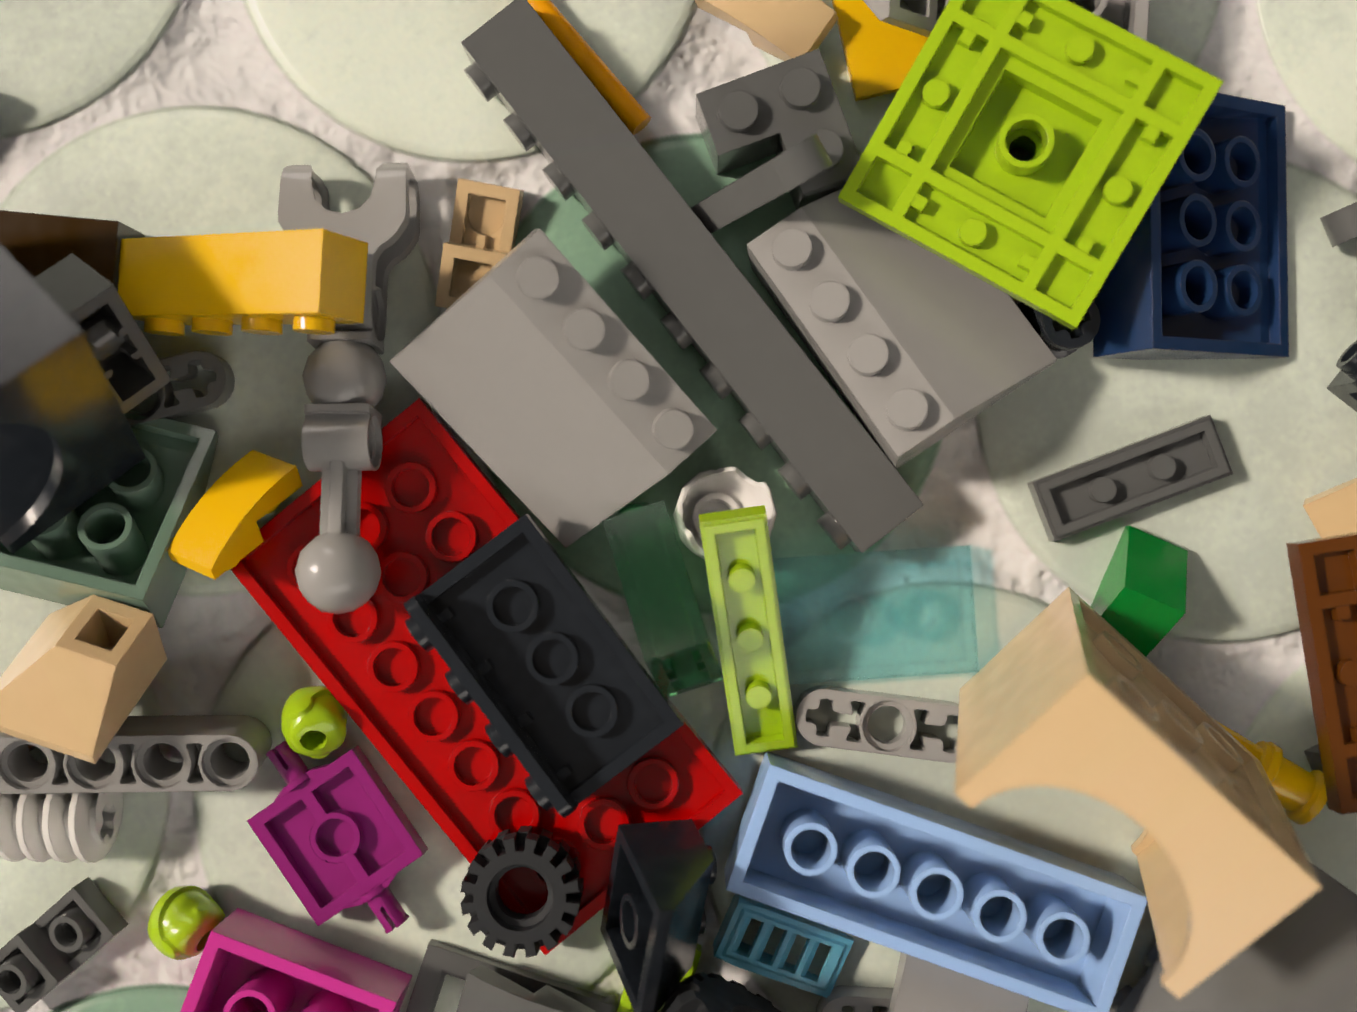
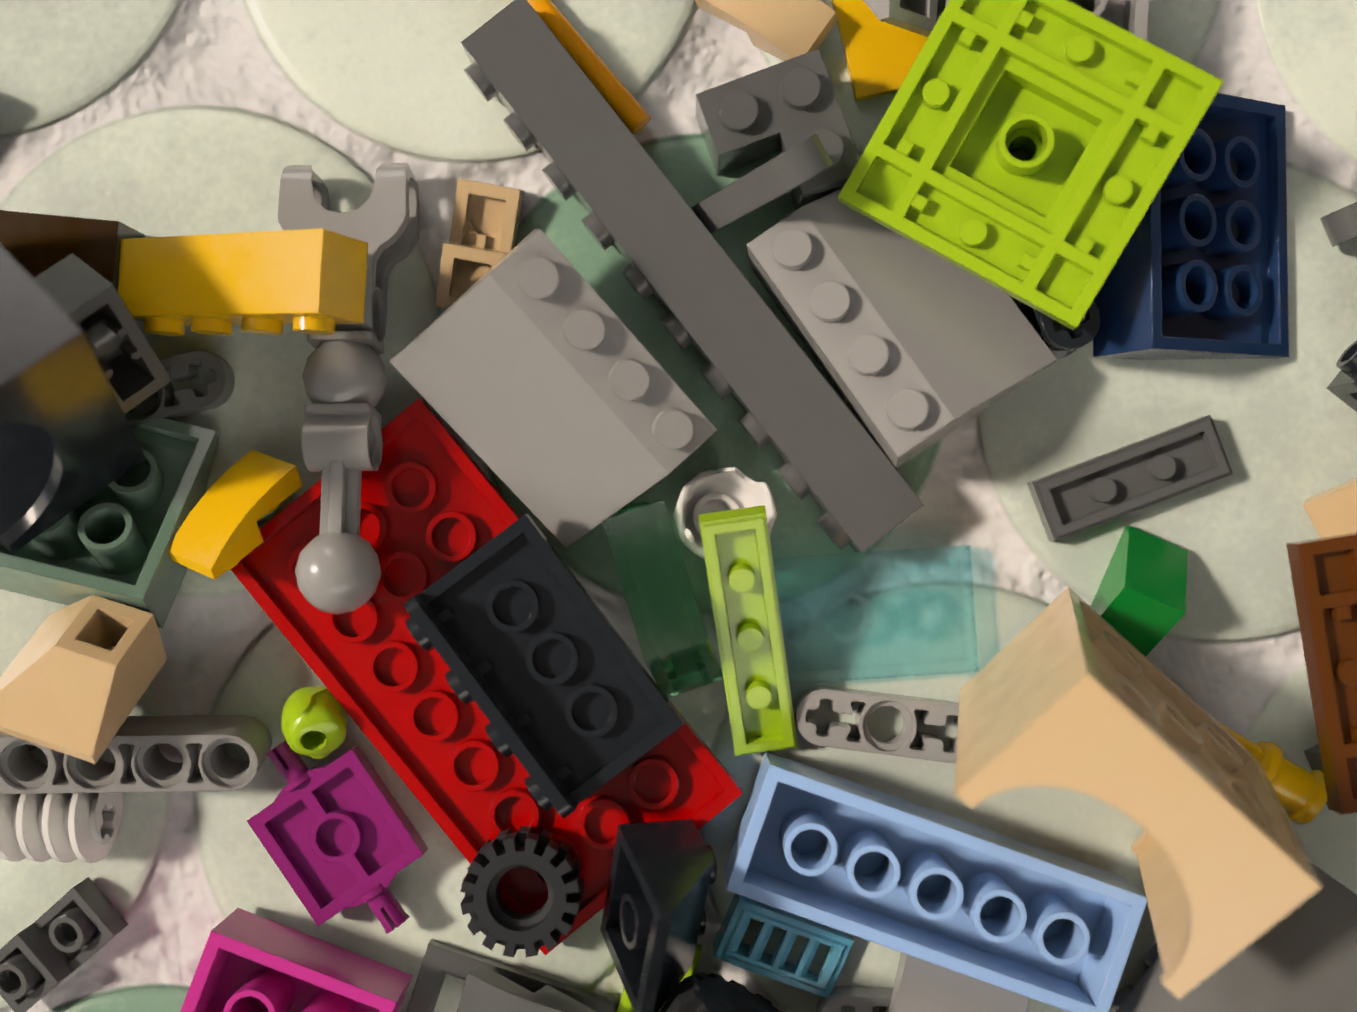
(183, 921): lime piece -> none

